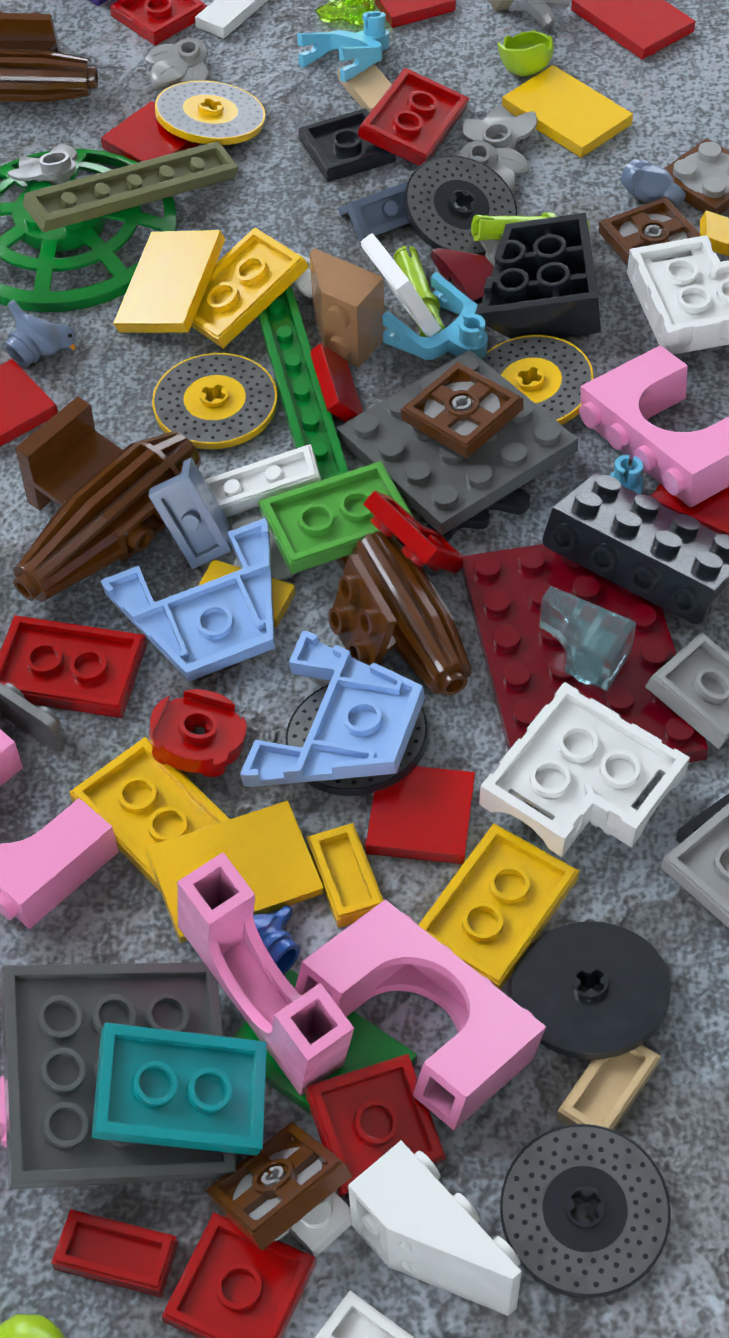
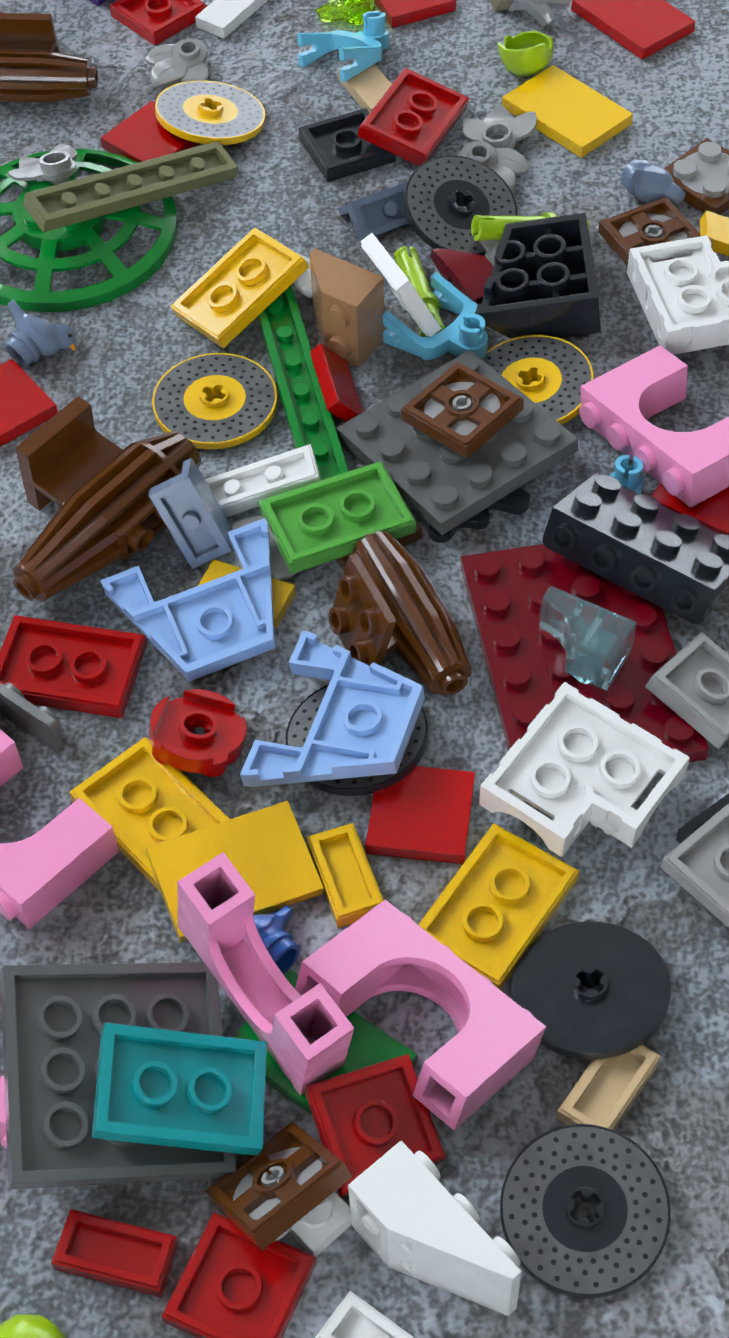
(169, 282): tile -> none
(421, 543): red plate -> none

